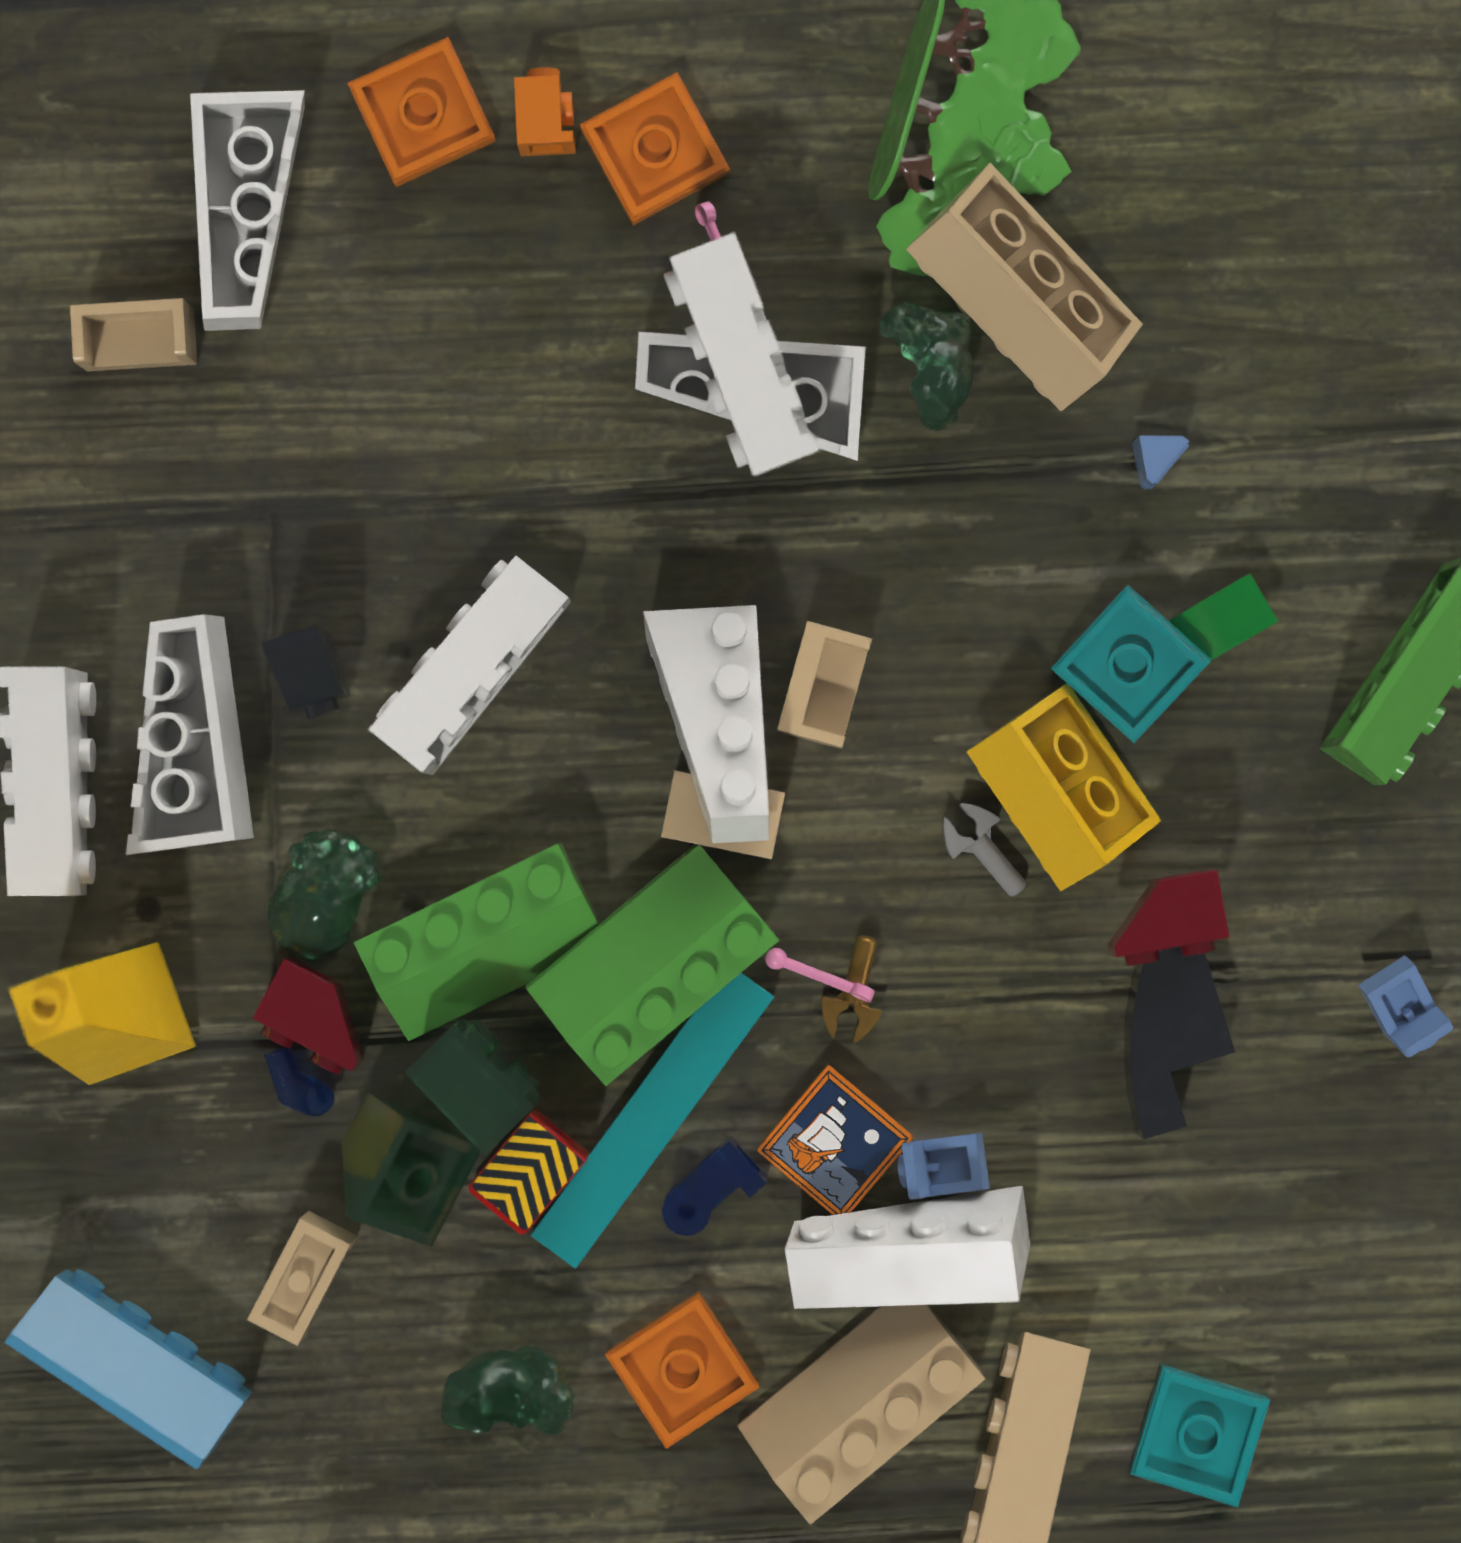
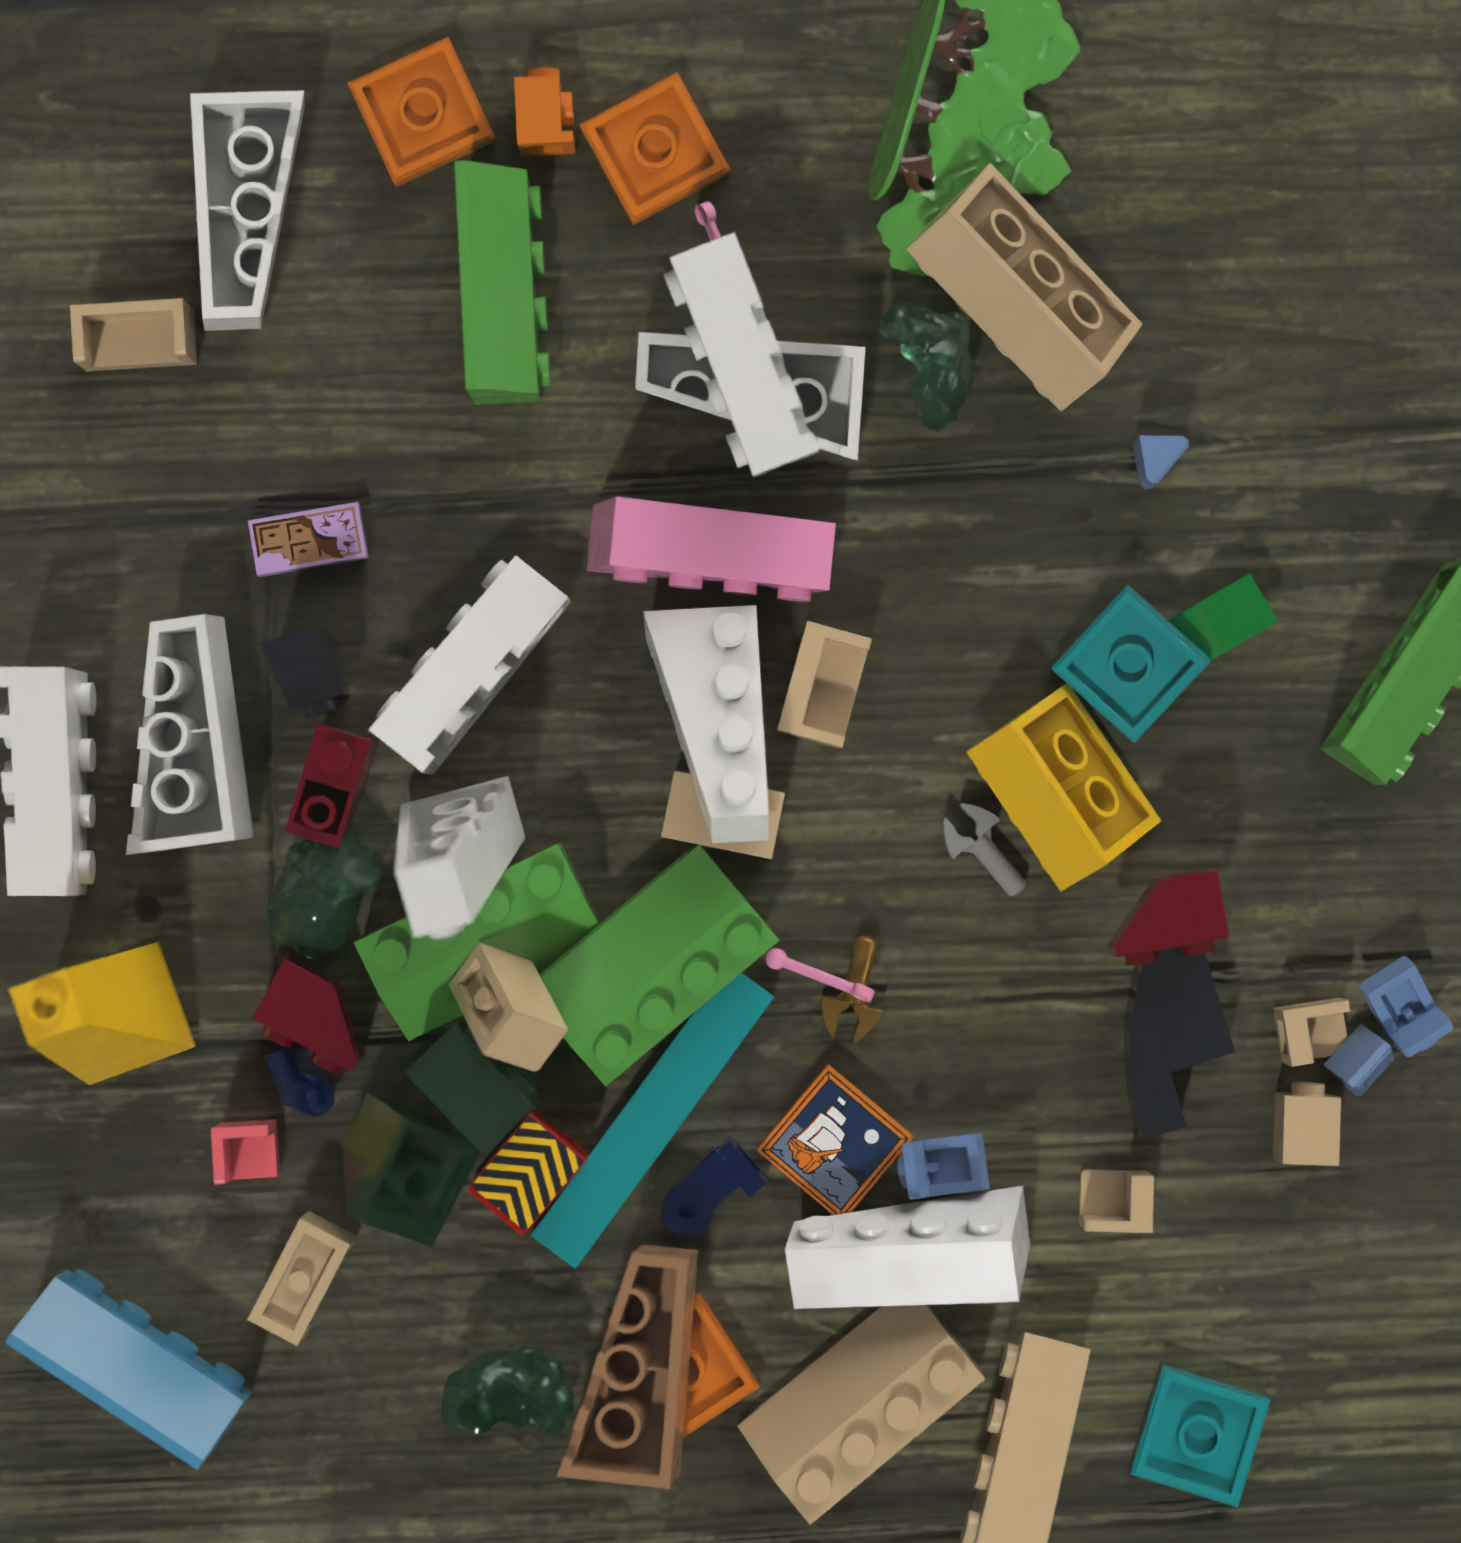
(245, 1150): none -> coral panel
(308, 539): none -> tile
(331, 785): none -> dark red slope
(455, 854): none -> white wedge
(499, 283): none -> bright green slope
(507, 1007): none -> tan panel
(638, 1385): none -> medium nougat wedge
(710, 546): none -> bright pink wedge
(1116, 1200): none -> tan panel
(1307, 1125): none -> tan brick
(1310, 1030): none -> tan panel
(1360, 1060): none -> medium blue slope

